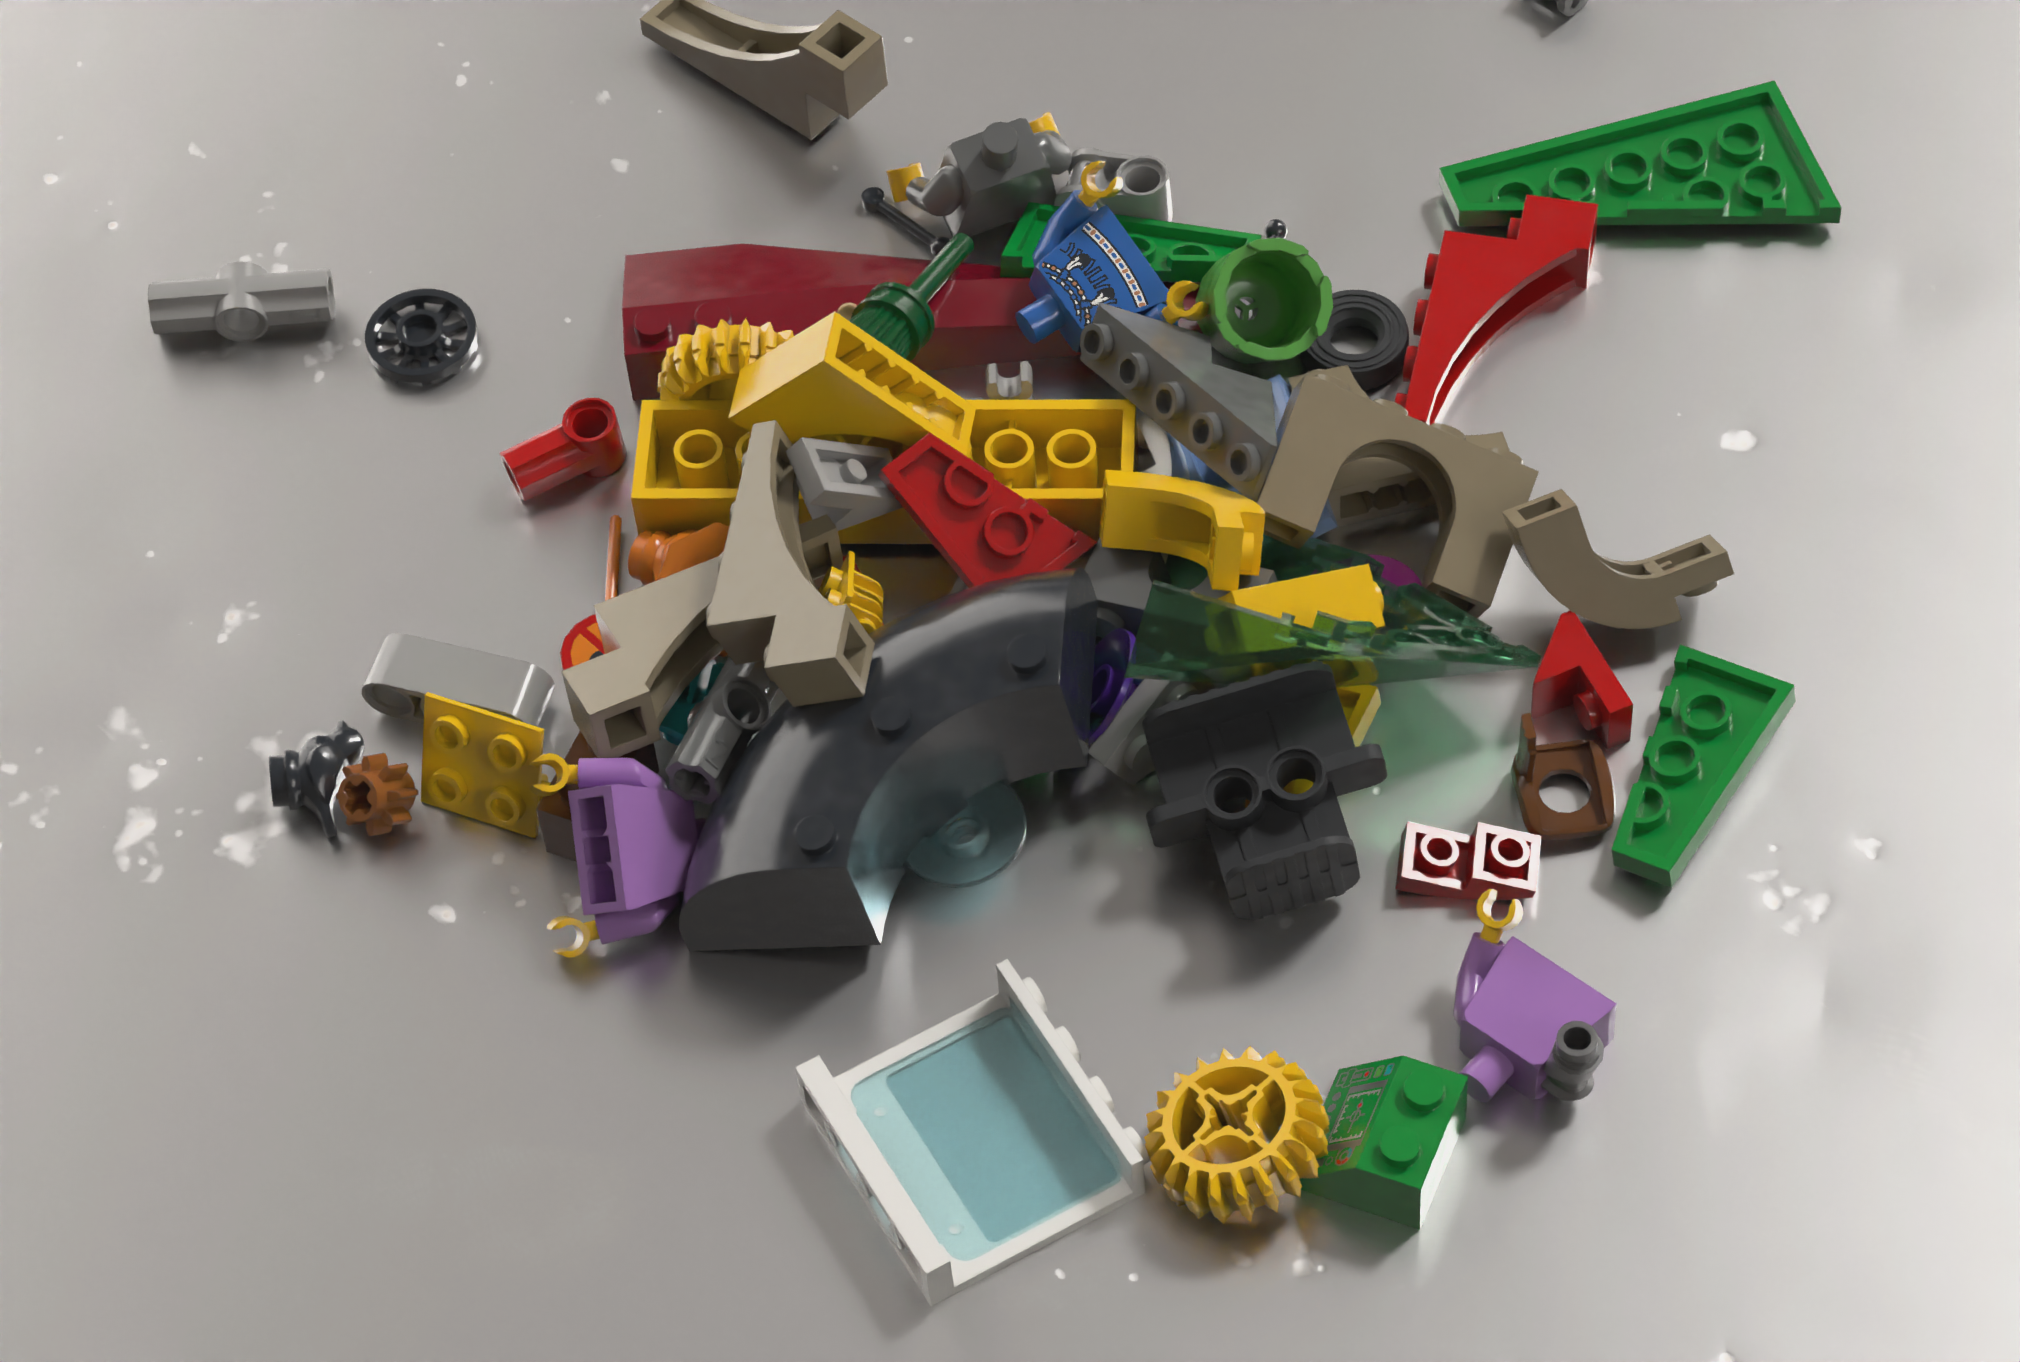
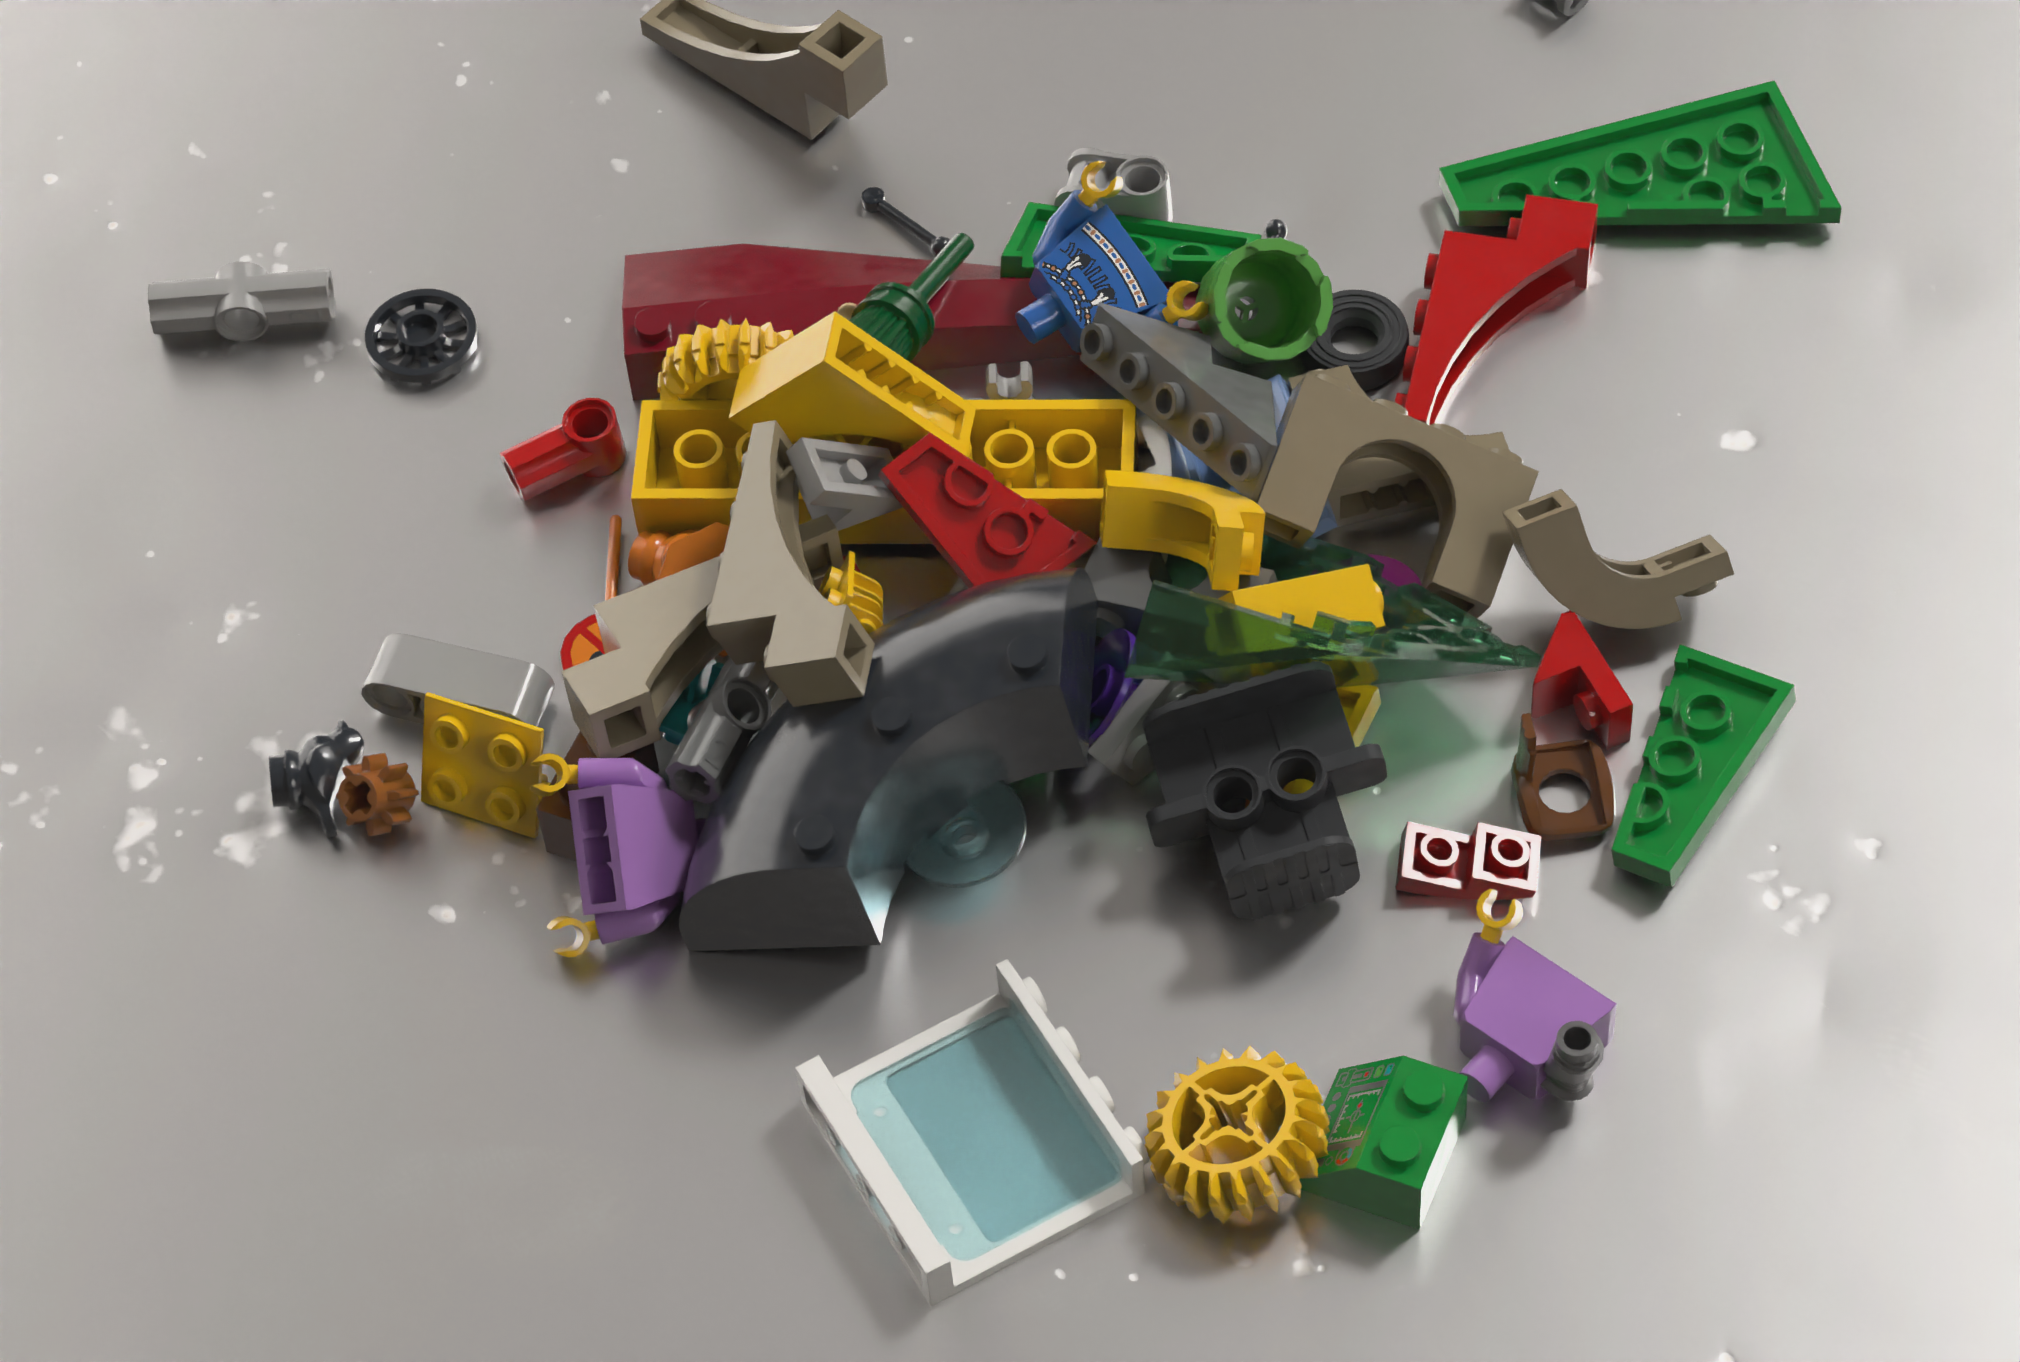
(988, 175): dark grey torso -> none

